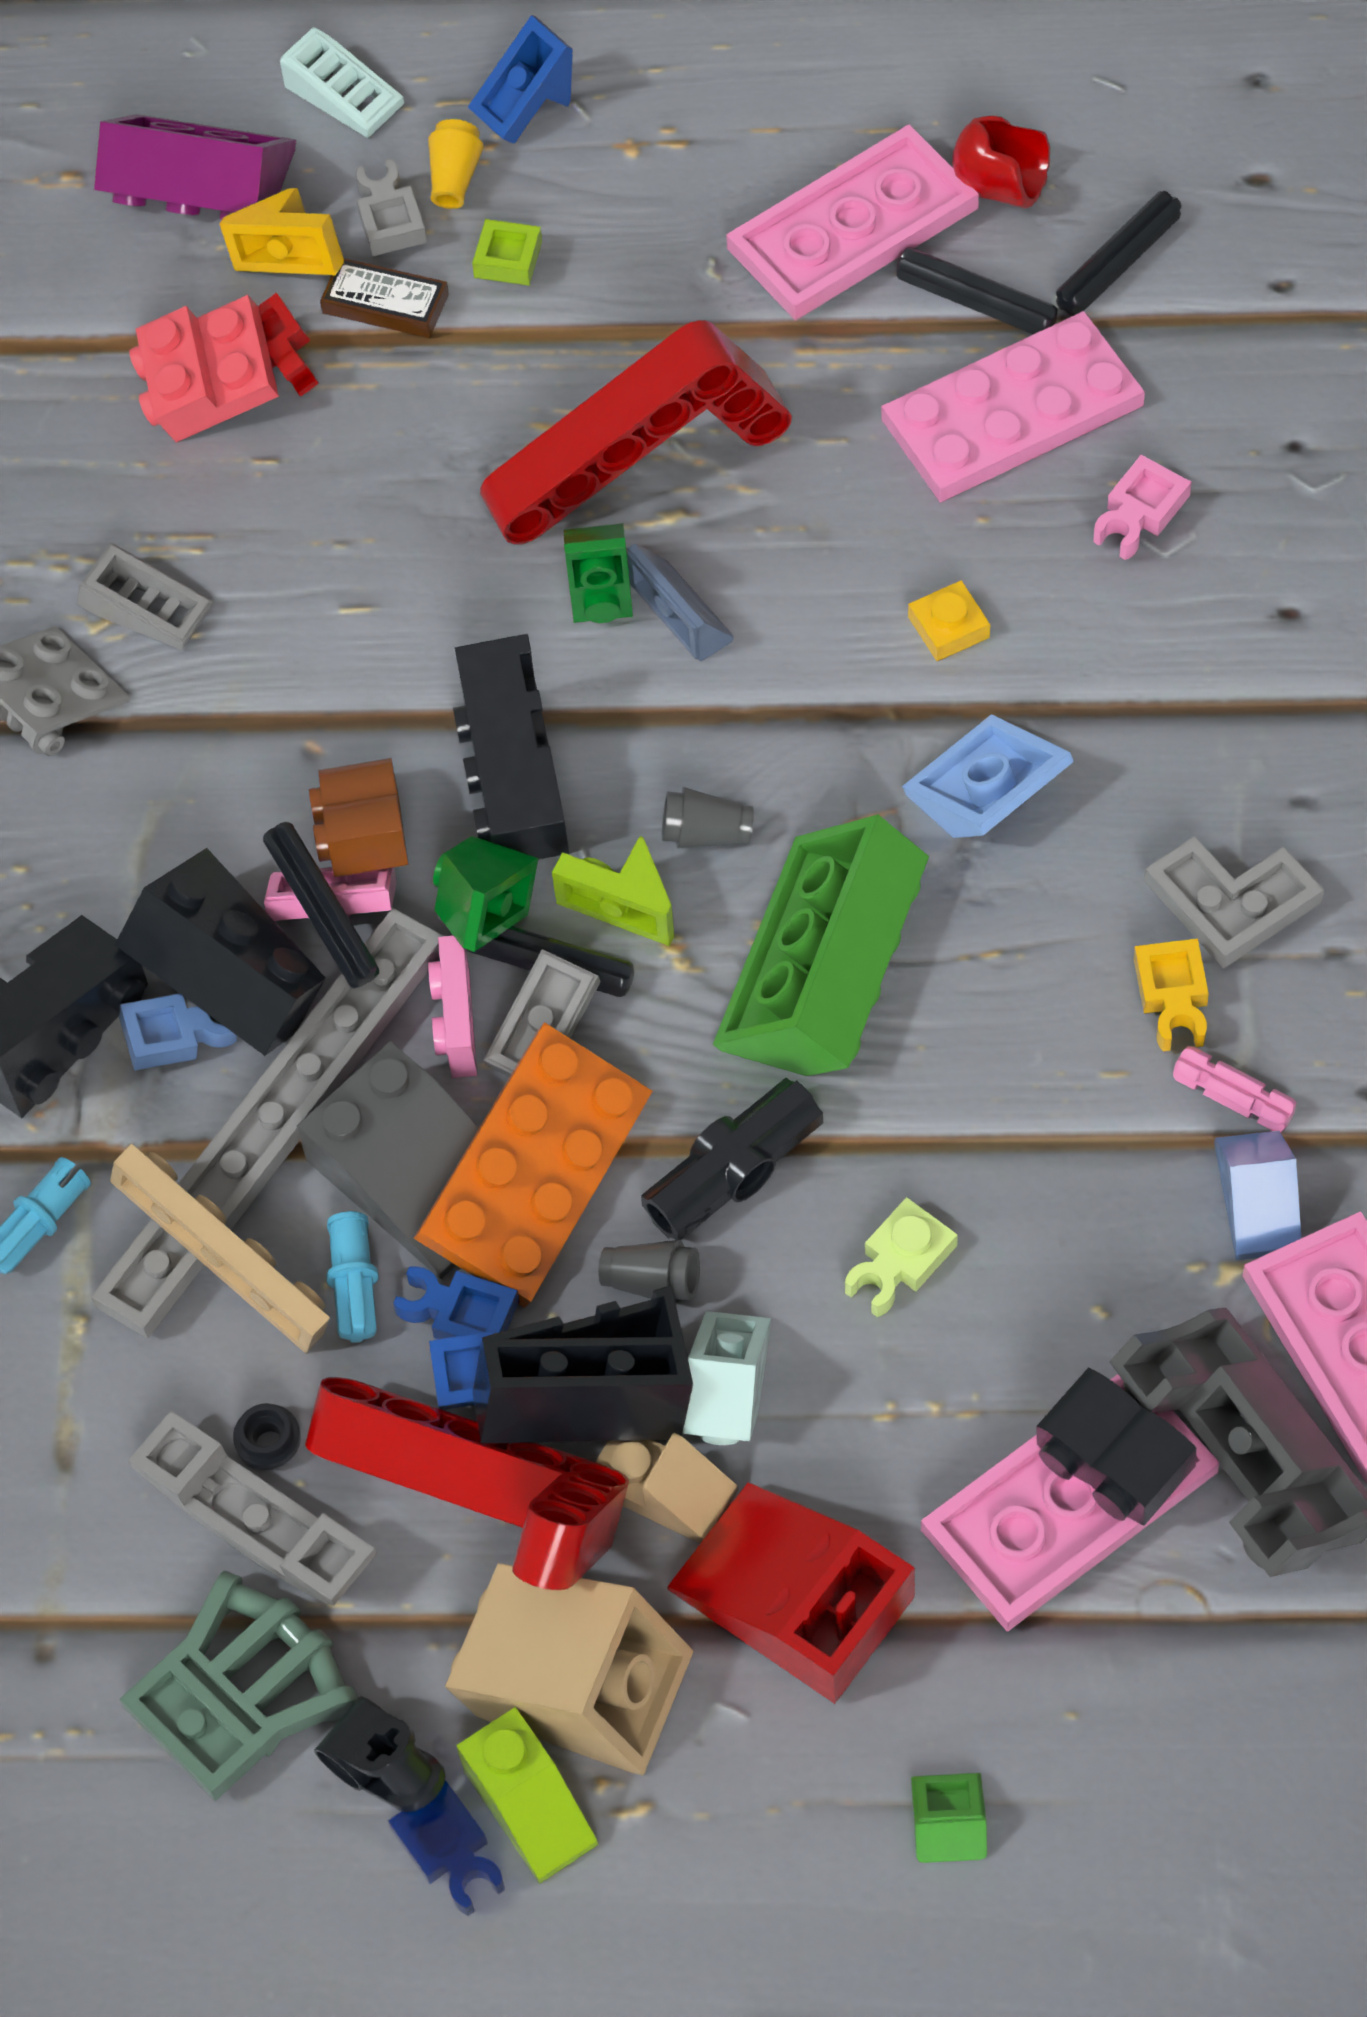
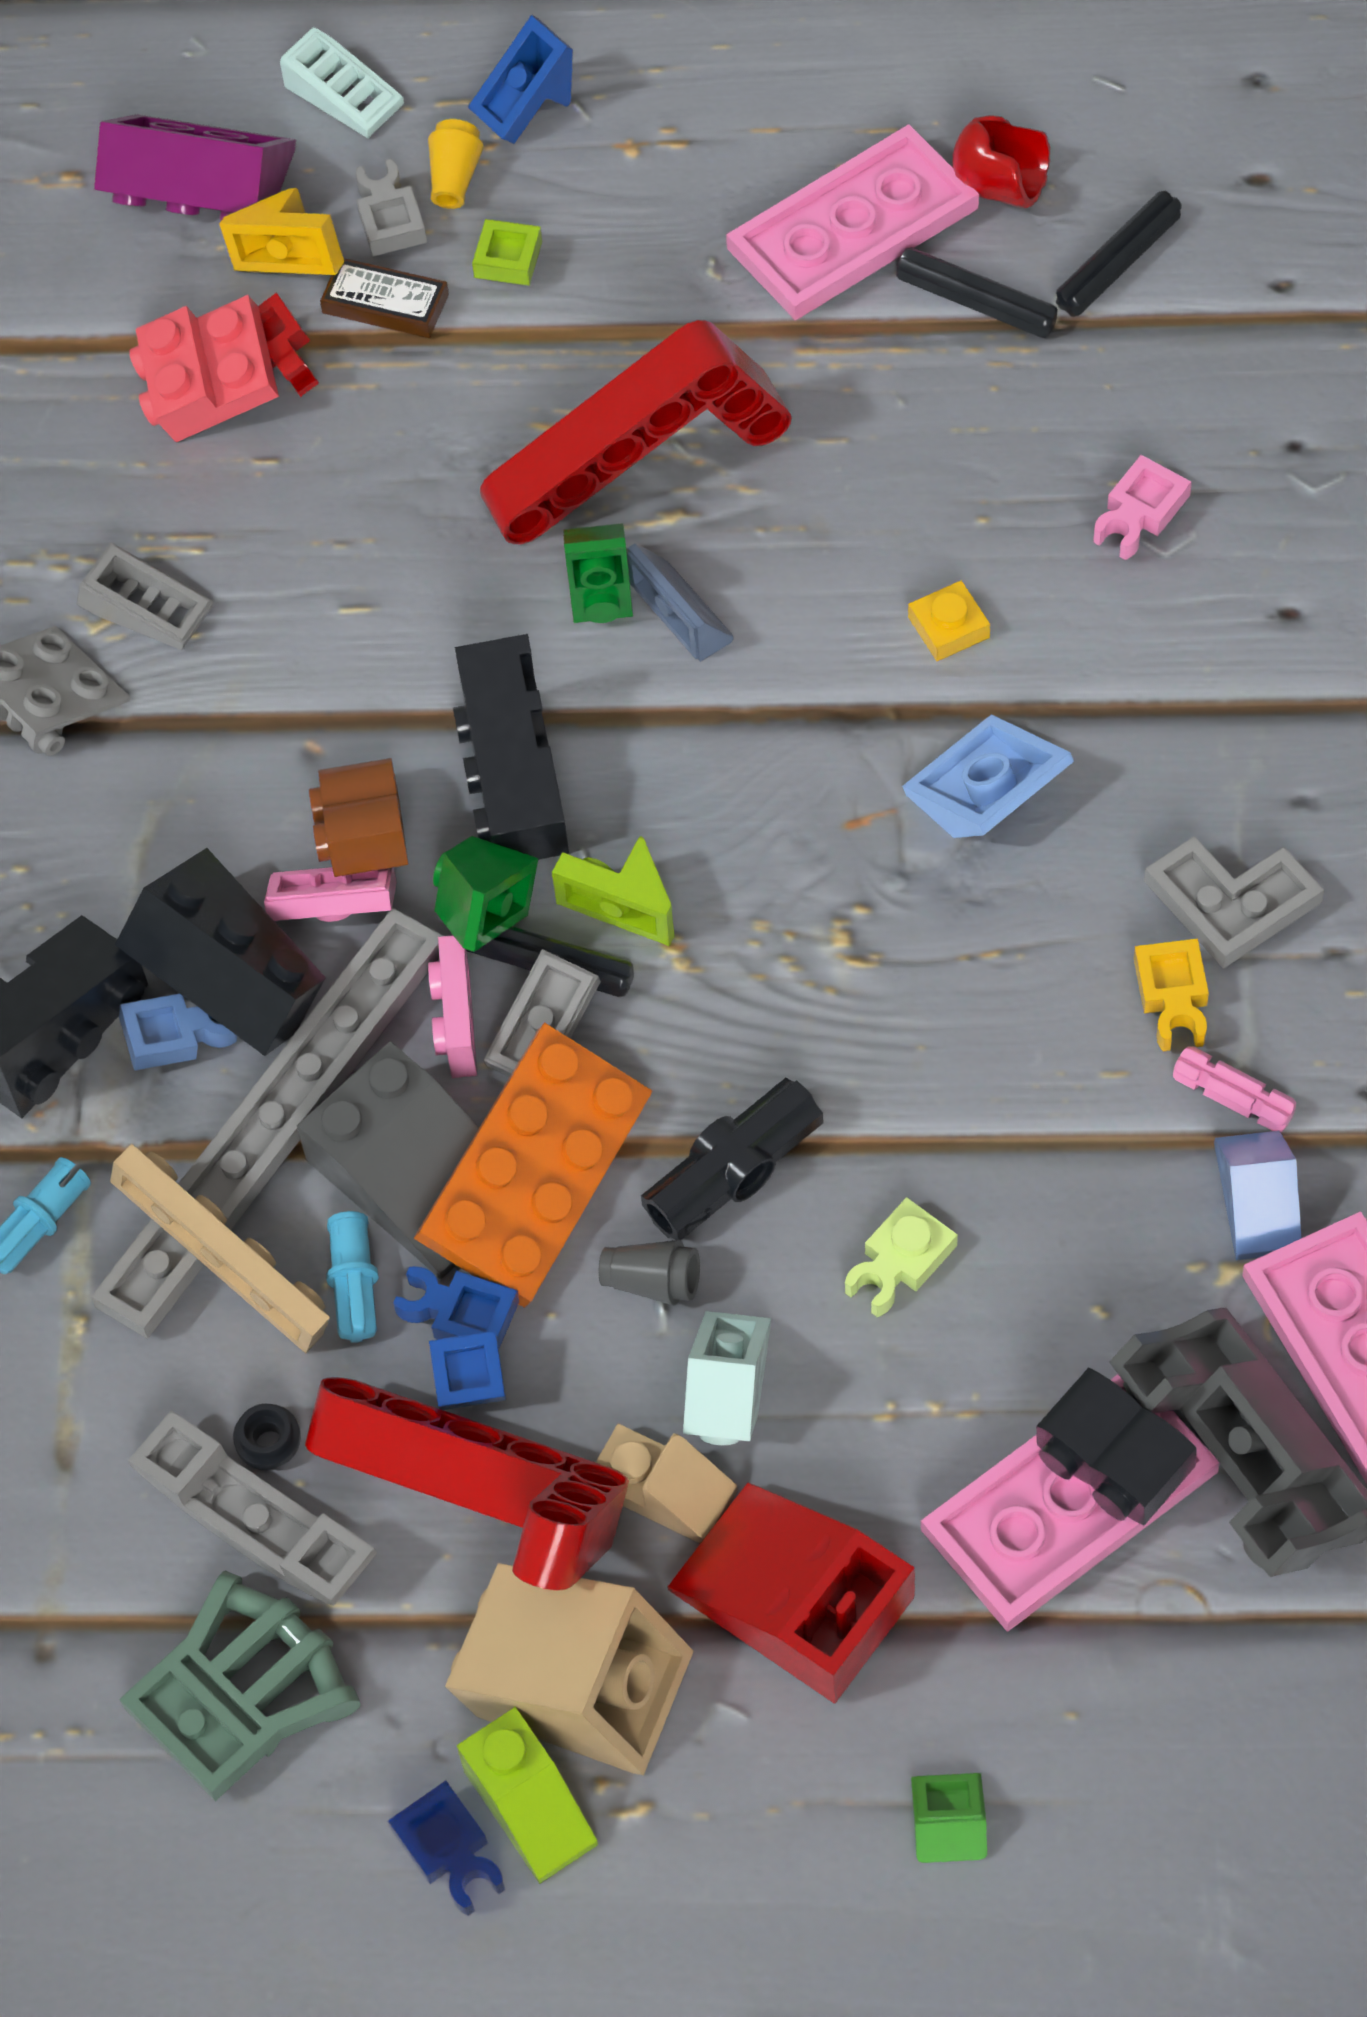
(321, 905): black axle -> none
(380, 1756): black piece -> none
(586, 1378): black wedge -> none
(704, 820): dark grey cone -> none
(823, 948): bright green slope -> none
(1012, 406): bright pink plate -> none

